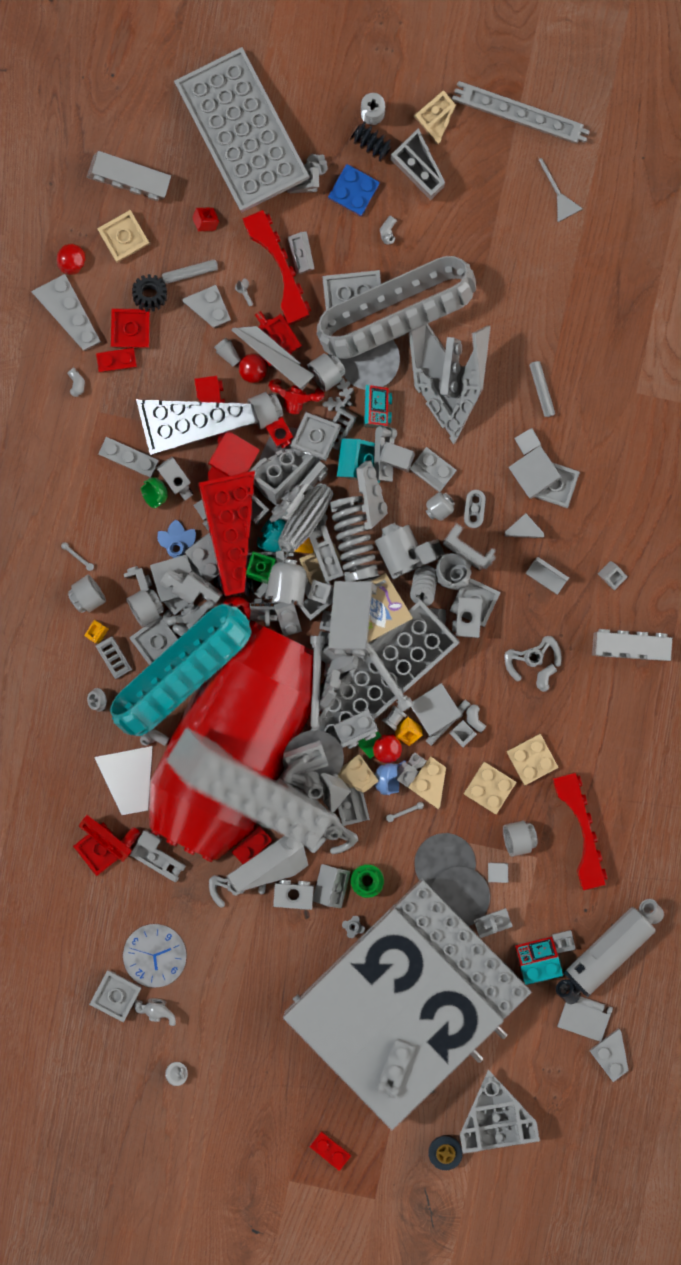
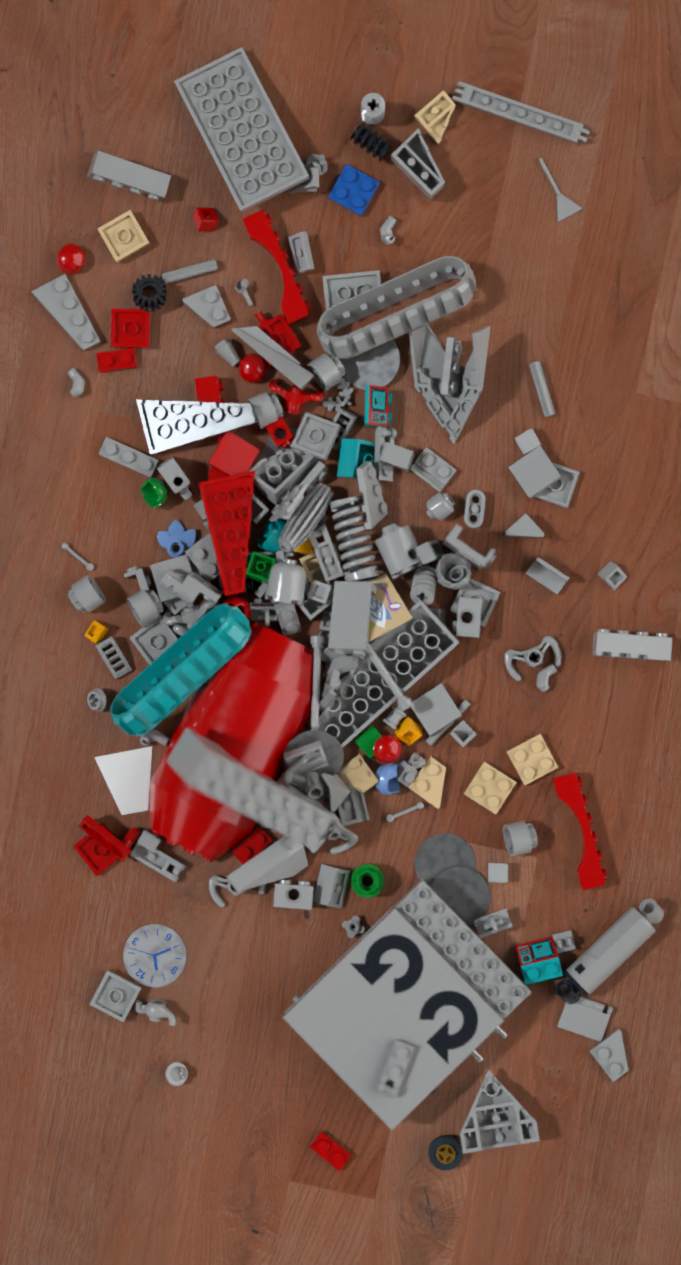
(356, 728): light grey bracket -> none
(472, 718): light grey arm -> none

